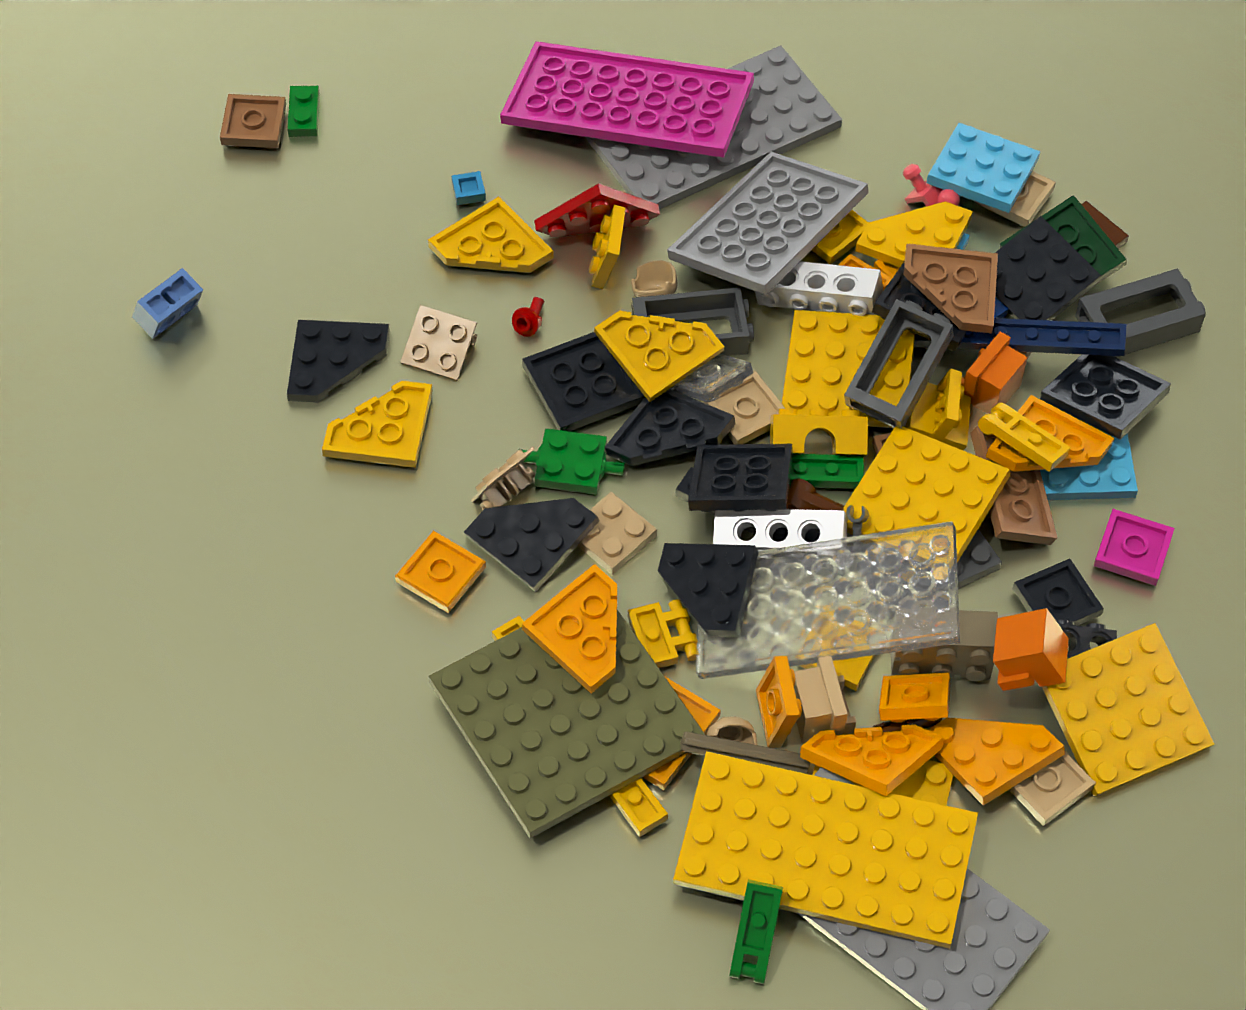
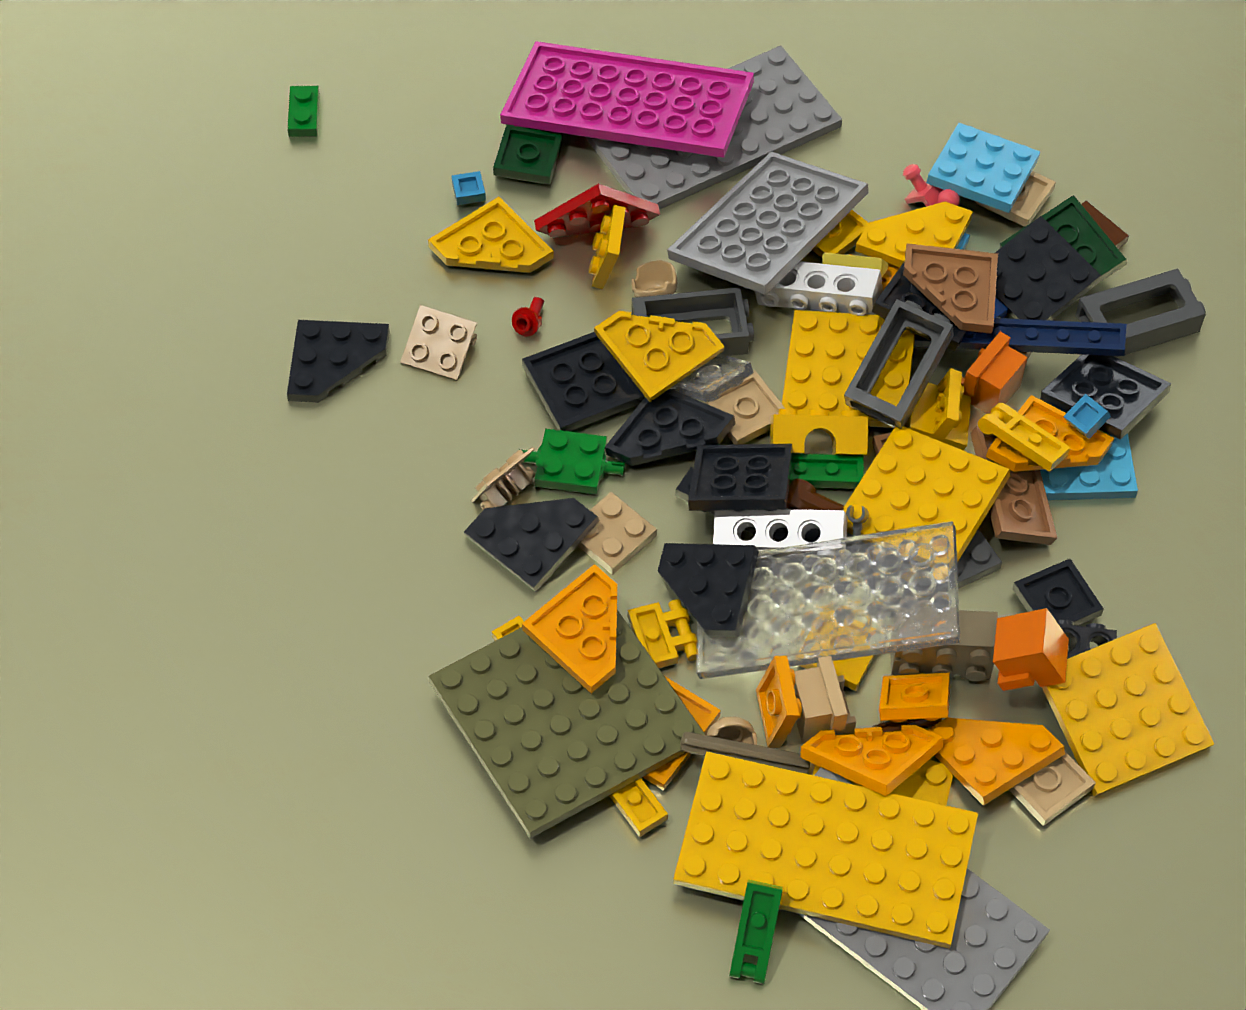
(167, 303): medium blue brick -> none
(253, 121): medium nougat plate -> none
(383, 427): yellow plate -> none
(440, 571): light orange plate -> none
(528, 154): none -> dark green plate
(855, 261): none -> light yellow slope
(1087, 416): none -> dark azure plate
(1134, 547): dark pink plate -> none

